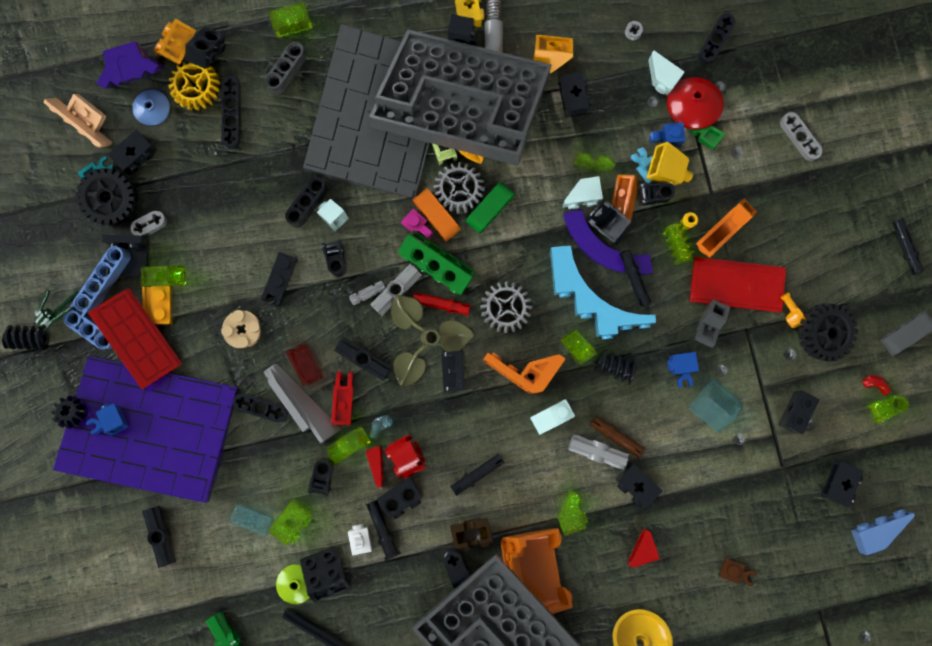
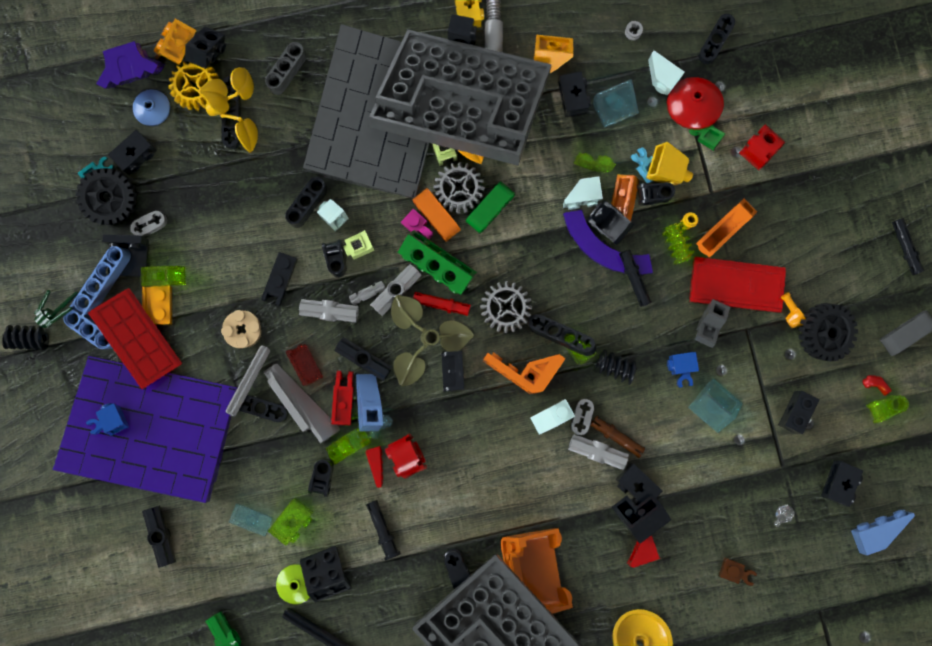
(63, 410): black gear -> none
(82, 116): light nougat bracket -> none
(216, 93): none -> yellow plant
(247, 381): none -> light grey axle
(290, 19): clear neon green brick -> none
(329, 310): none -> light grey piece
(358, 245): none -> yellowish green window
(360, 539): white brick -> none
(368, 403): none -> medium blue slope
(397, 494): black brick -> none
(471, 533): dark brown cylinder -> none
(477, 474): black pin -> none
(563, 332): none -> black beam
(569, 514): clear neon green slope -> none
(586, 303): medium azure arch -> none
(586, 418): none -> light grey beam
(616, 103): none -> clear light blue slope
(642, 519): none -> black brick
(671, 133): blue brick -> none
(762, 147): none -> red brick
(784, 514): none -> clear piece
(798, 144): light grey beam -> none

